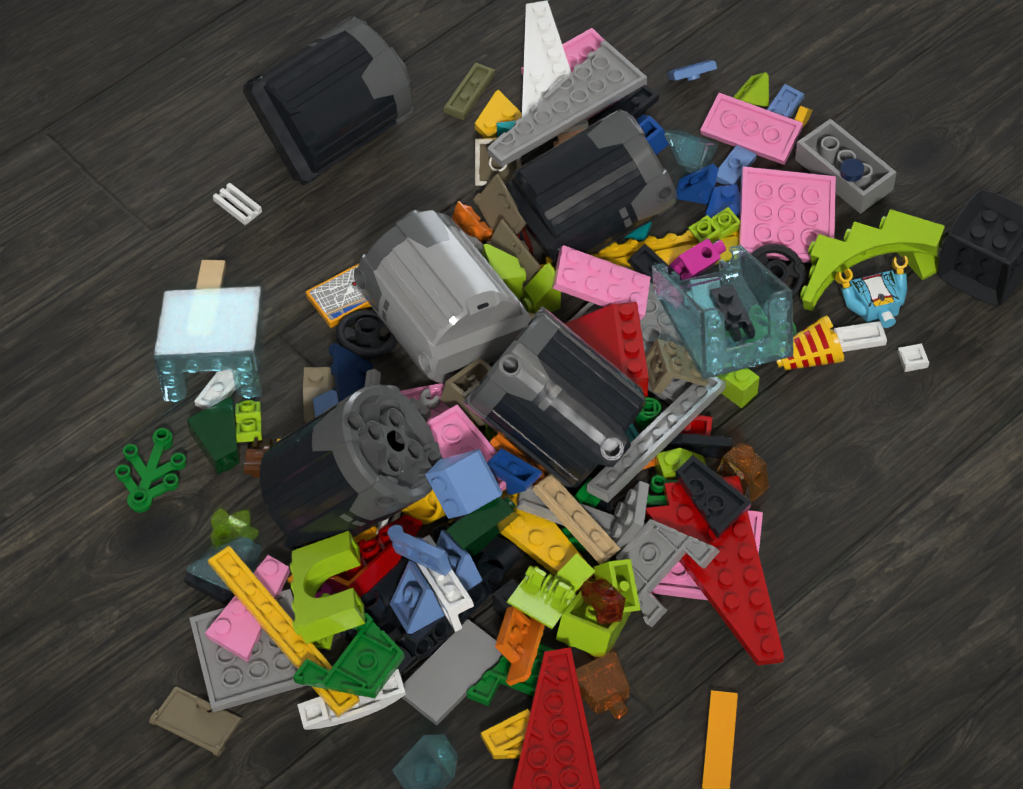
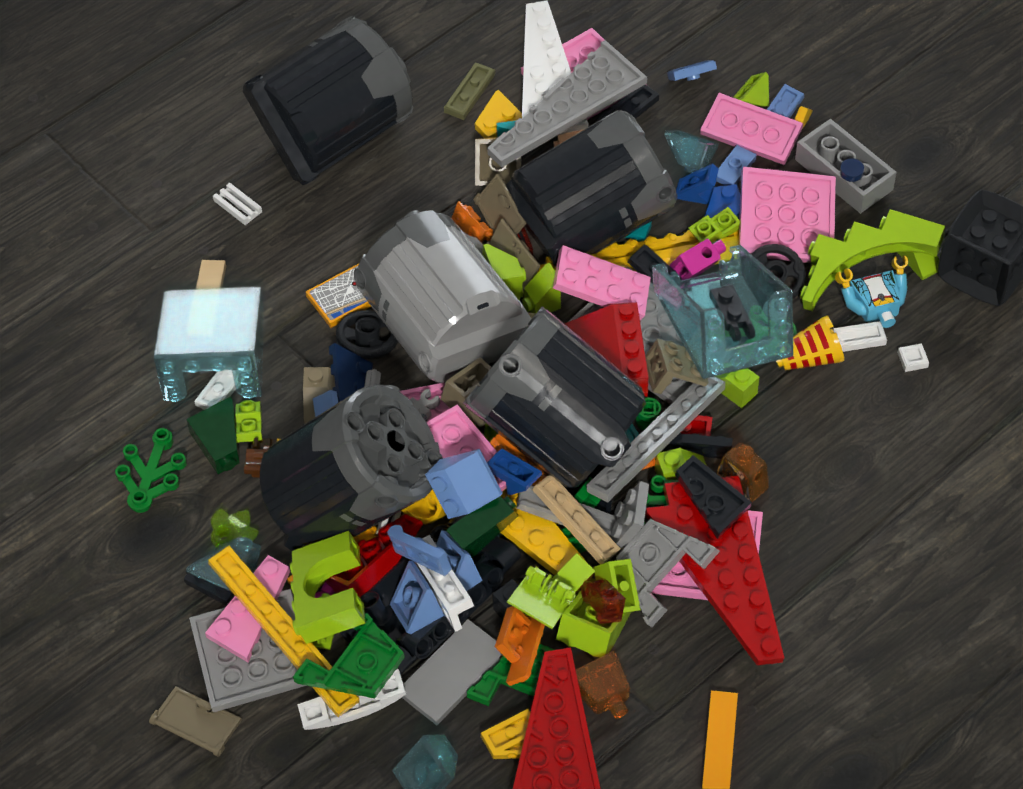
(653, 133): blue slope -> none

